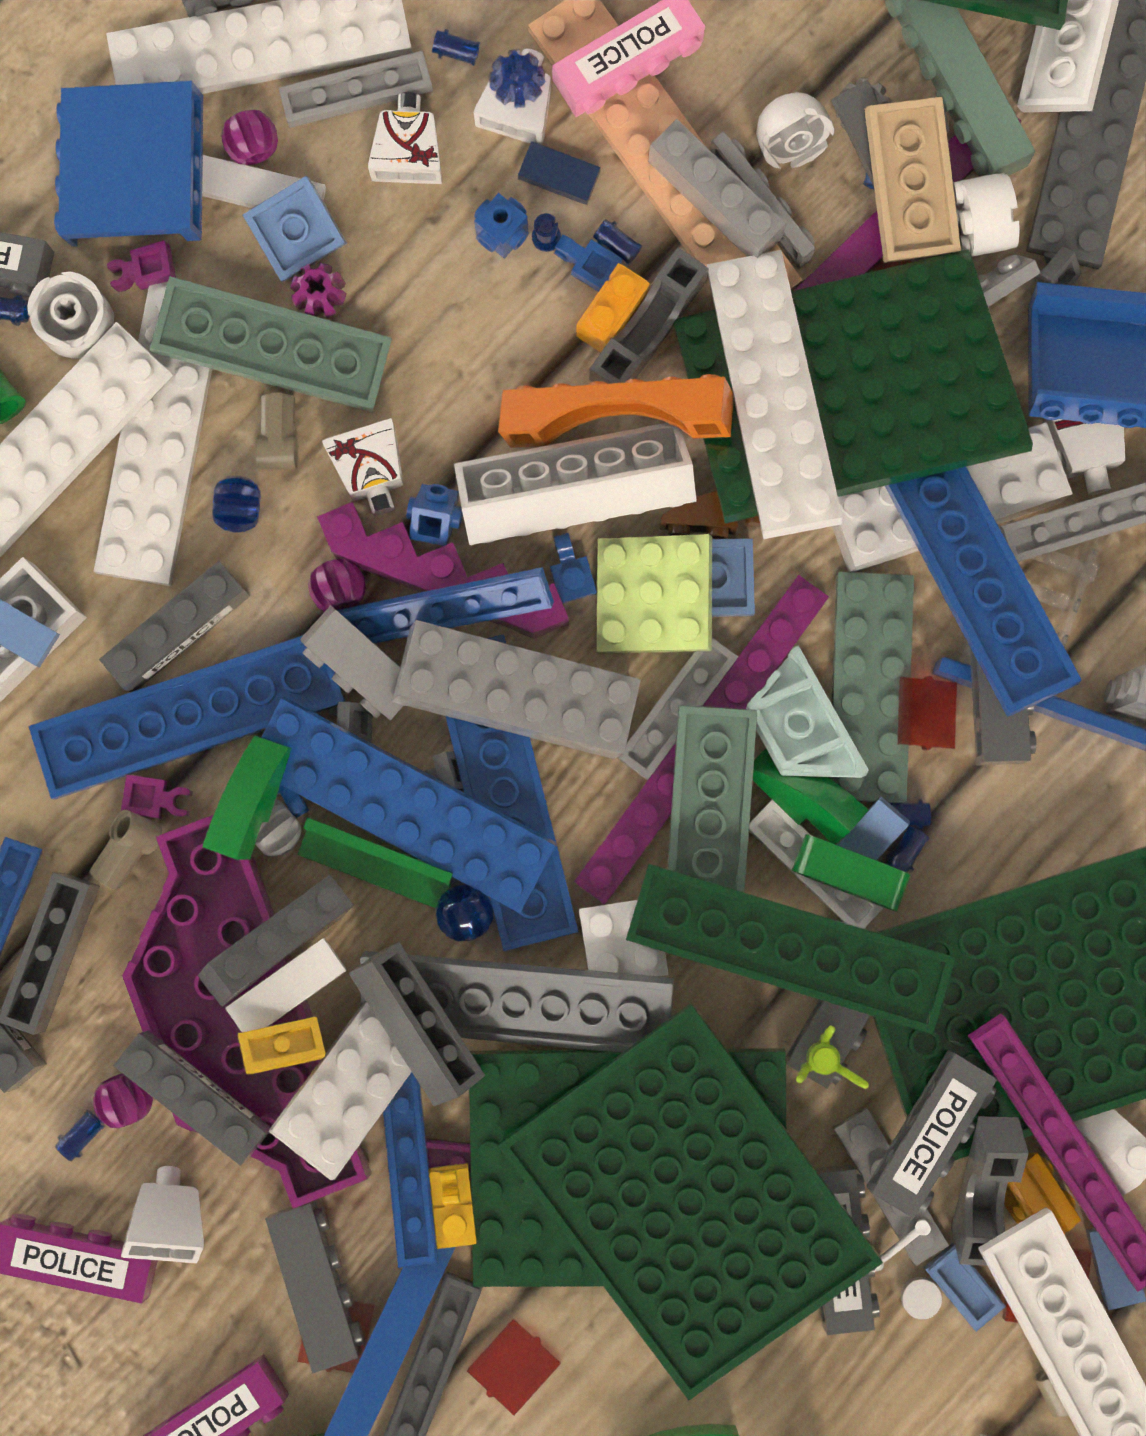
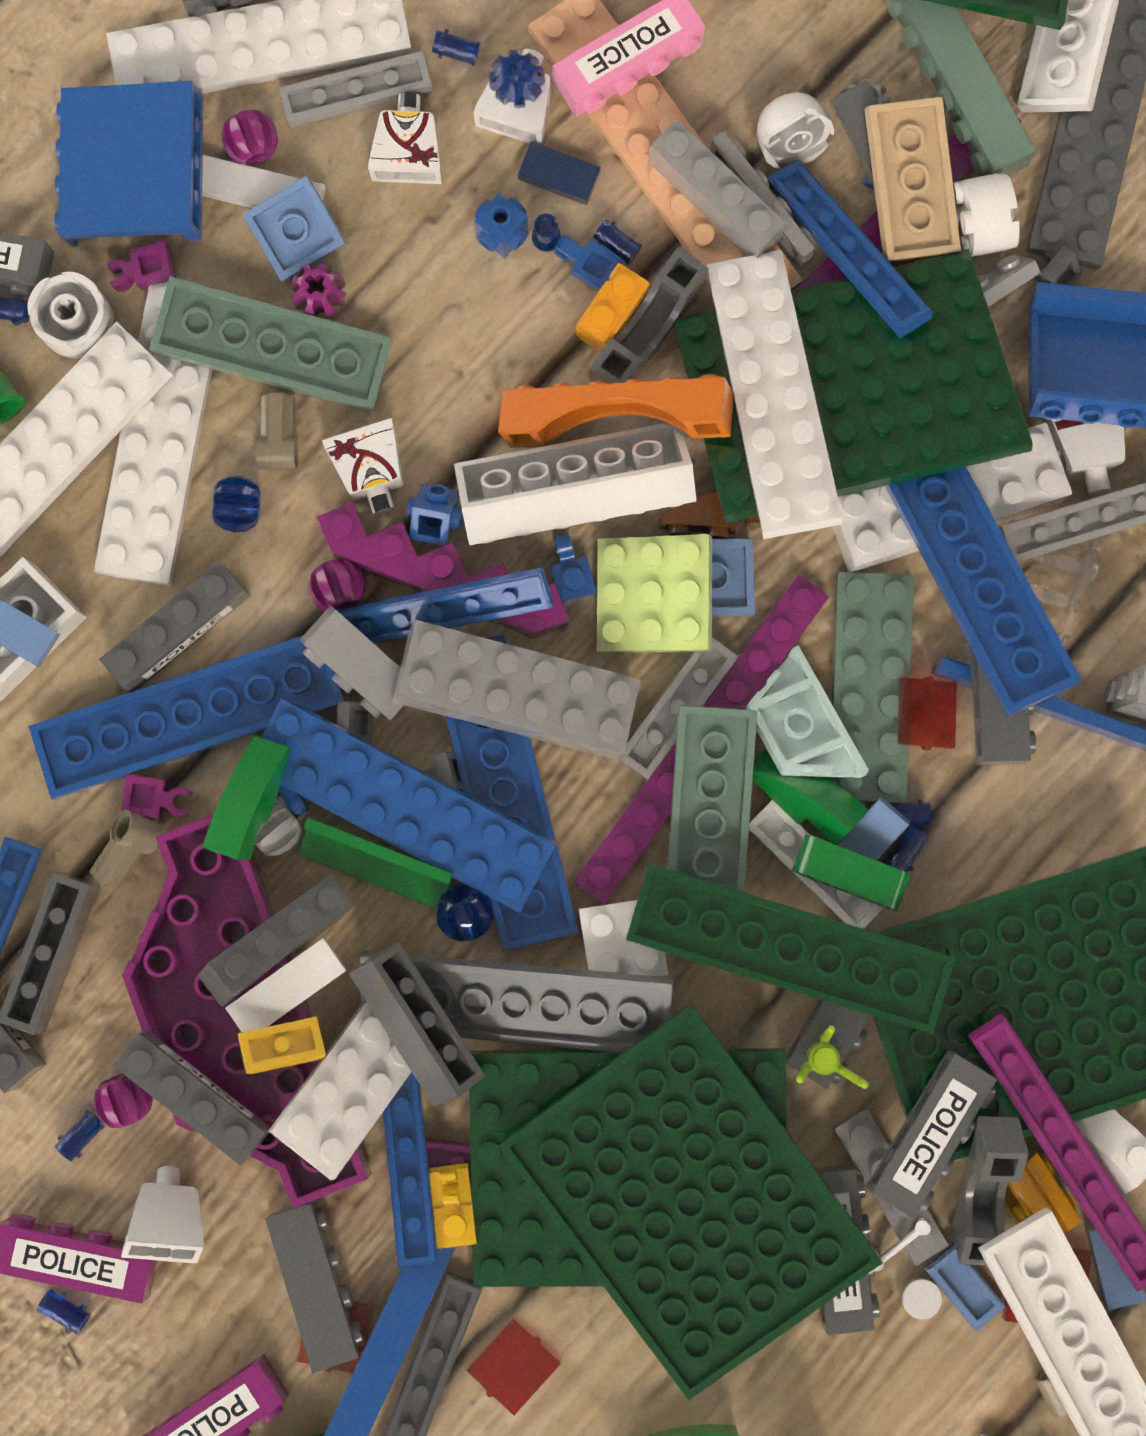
(64, 1312): none -> clear blue pin
(850, 249): none -> blue tile

